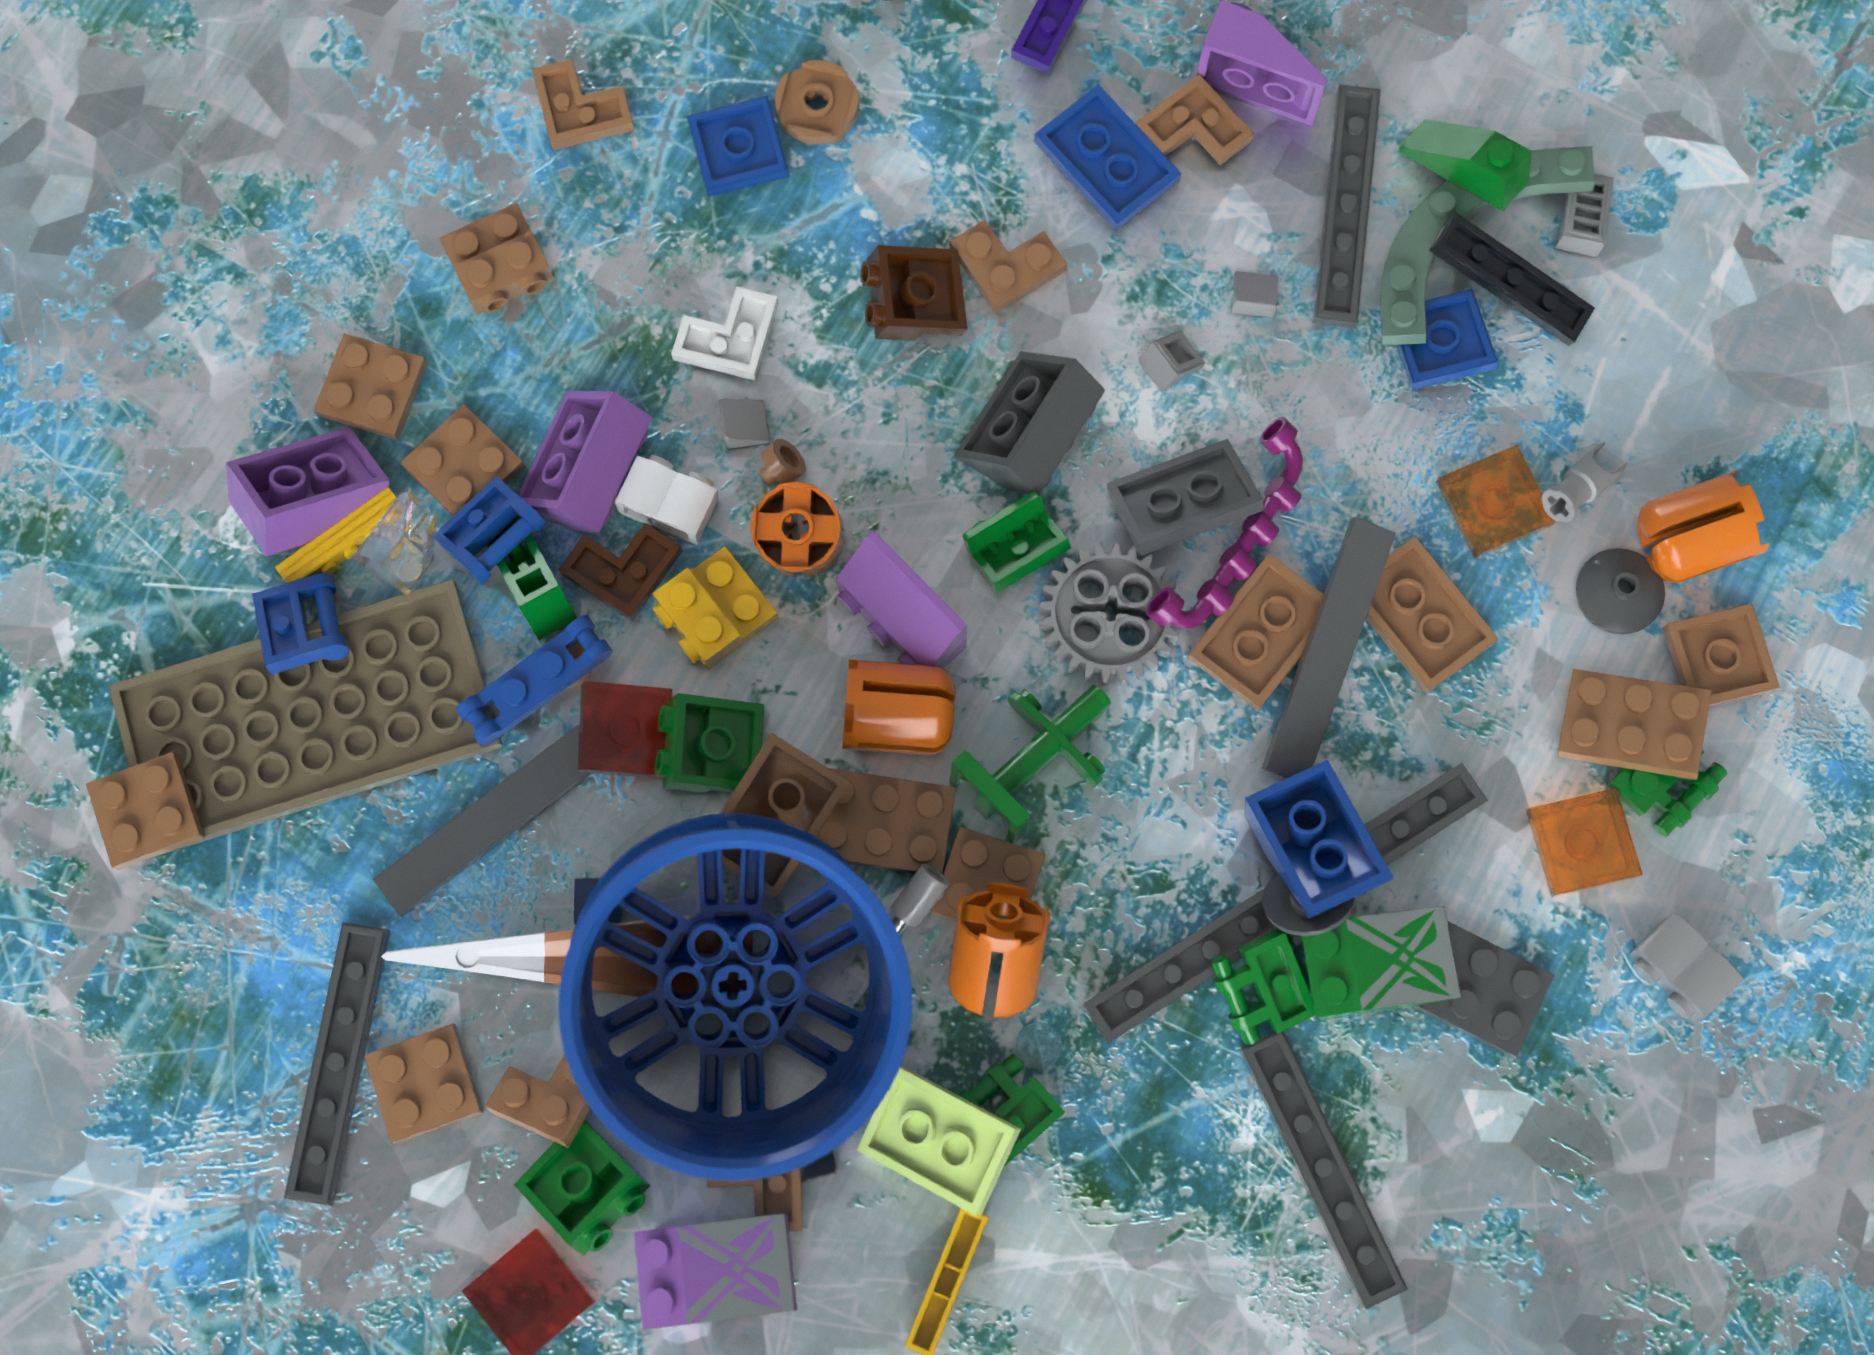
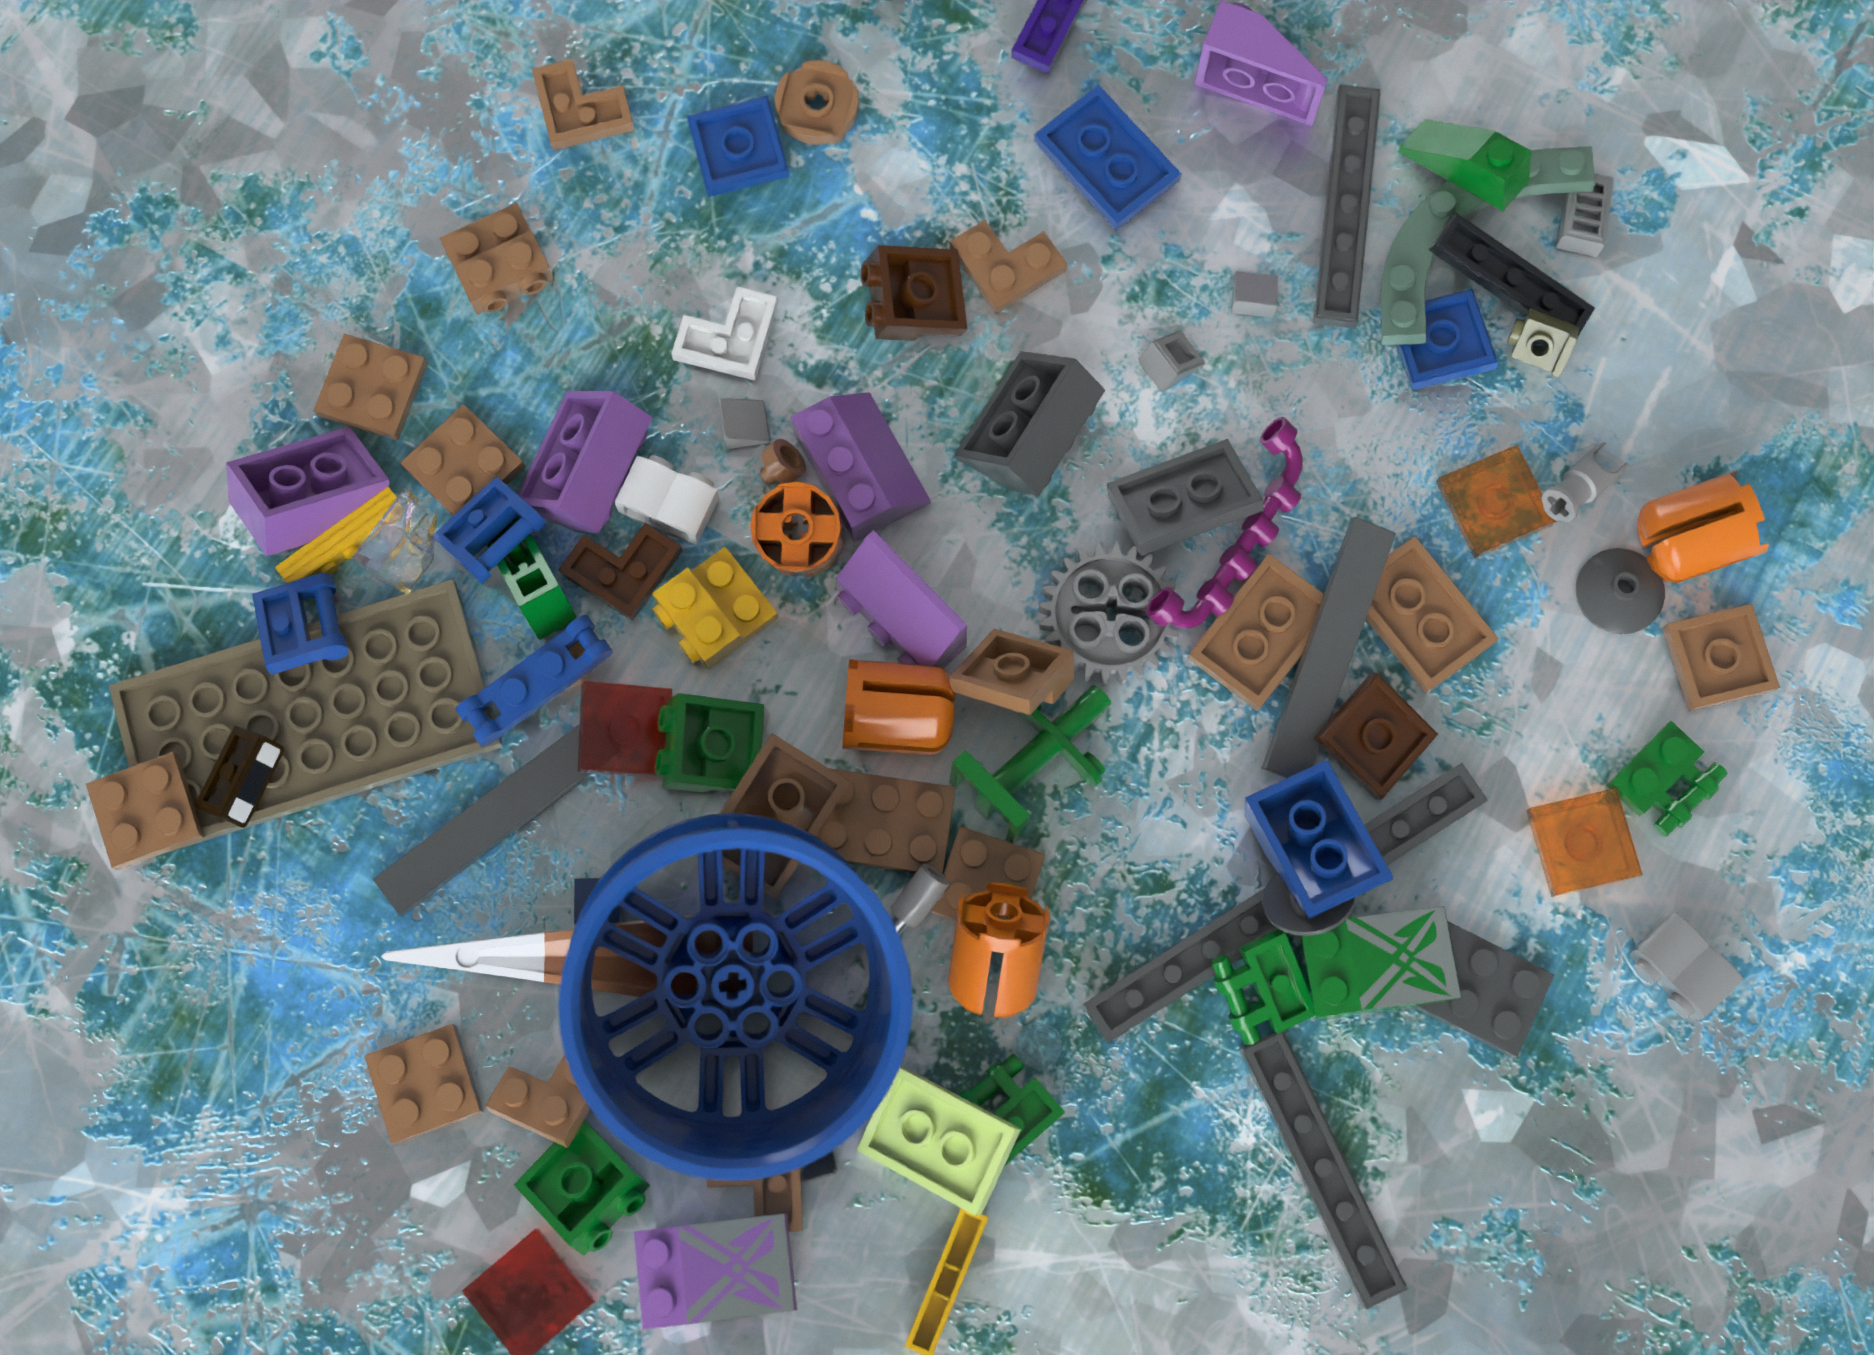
(239, 776): none -> dark brown slope
(337, 1064): dark grey tile -> none
(859, 462): none -> medium lavender slope
(1014, 672): none -> medium nougat plate
(1015, 542): green bracket -> none
(1198, 113): medium nougat plate -> none
(1376, 736): none -> reddish brown tile
(1557, 333): none -> brick
(1634, 724): medium nougat plate -> none

